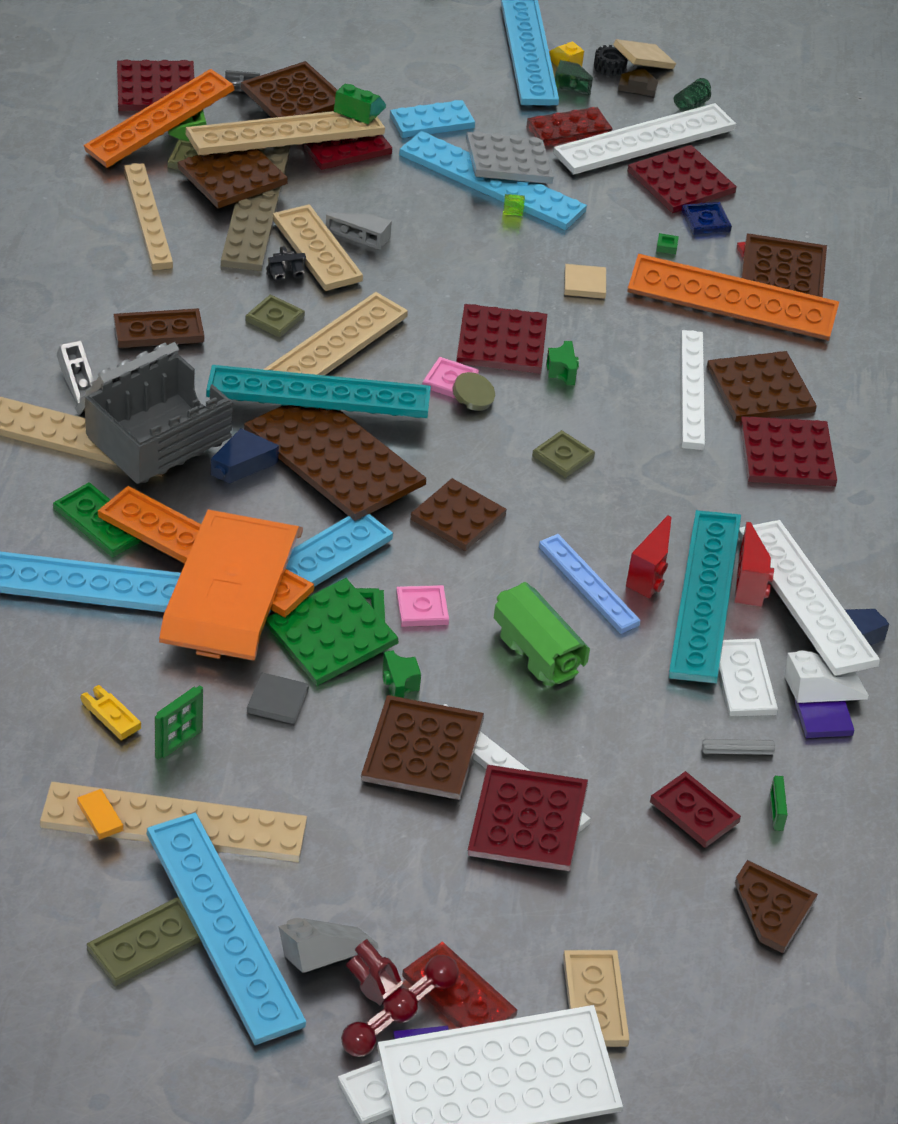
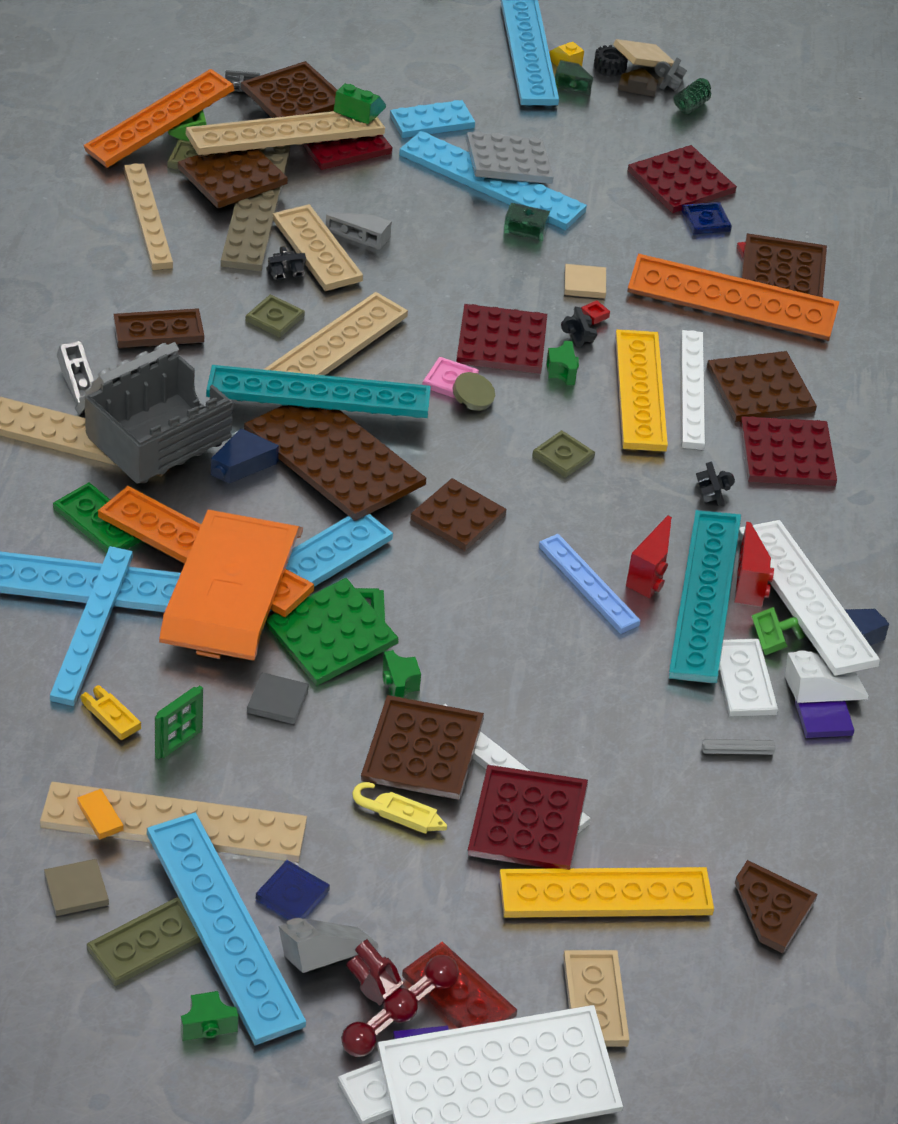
(76, 887): none -> dark tan tile
(91, 626): none -> medium azure plate
(148, 81): dark red plate -> none
(208, 1017): none -> green brick
(292, 891): none -> clear blue tile
(400, 810): none -> light yellow plate
(422, 606): bright pink tile -> none
(513, 204): clear neon green tile -> none
(526, 221): none -> clear green brick
(540, 633): bright green brick -> none
(569, 125): clear red plate -> none
(579, 327): none -> black hips
(596, 312): none -> red plate
(605, 892): none -> yellow plate
(641, 390): none -> yellow plate
(644, 138): white plate -> none
(667, 243): green tile -> none
(672, 74): none -> dark grey hips
(695, 809): dark red plate -> none
(722, 481): none -> black hips
(771, 630): none -> bright green plate
(778, 803): green tile -> none

